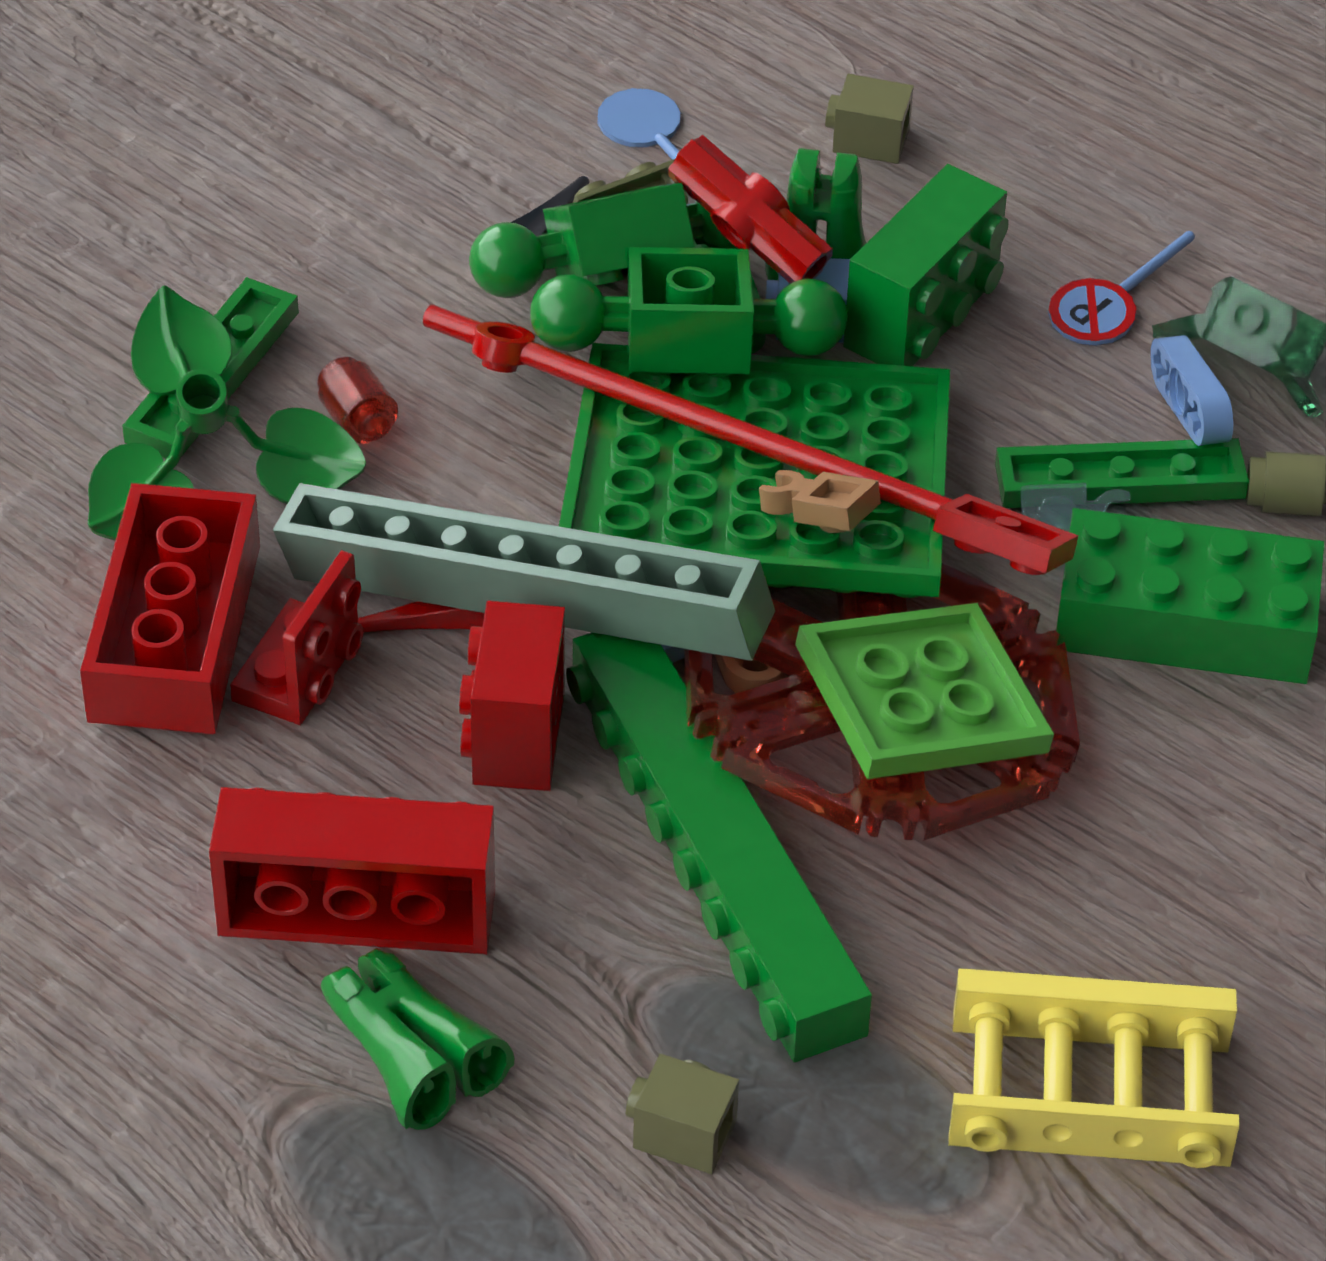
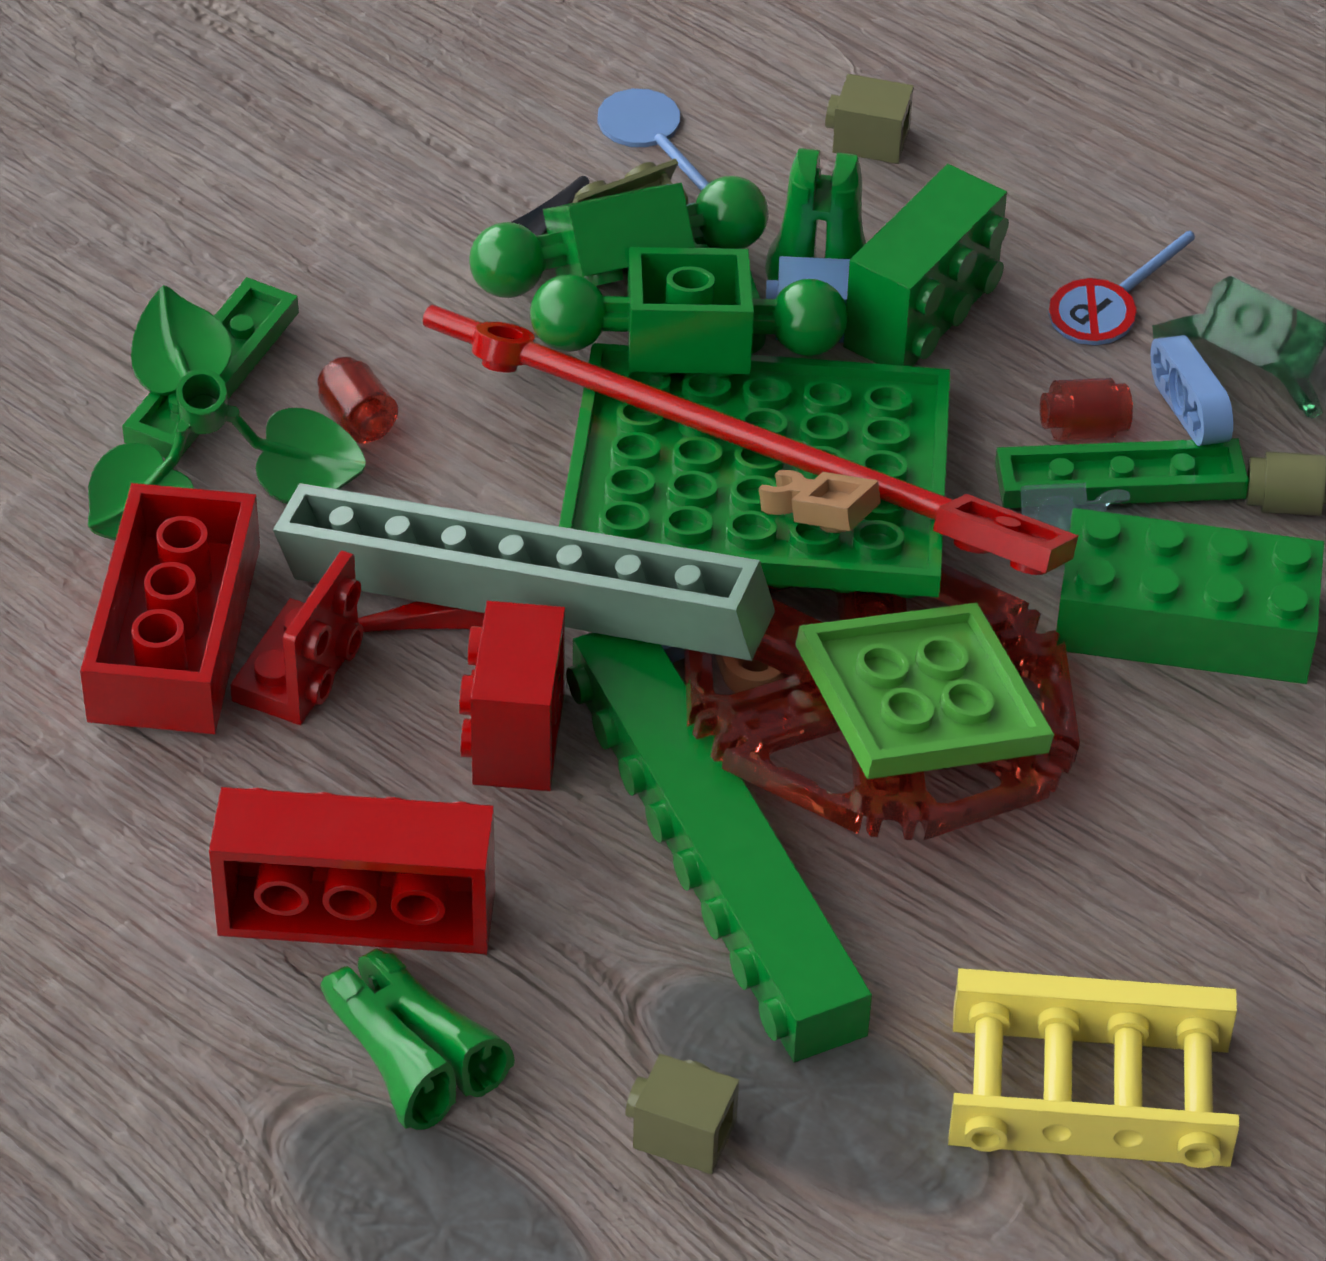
(749, 211): red piece -> none
(1086, 409): none -> clear red brick

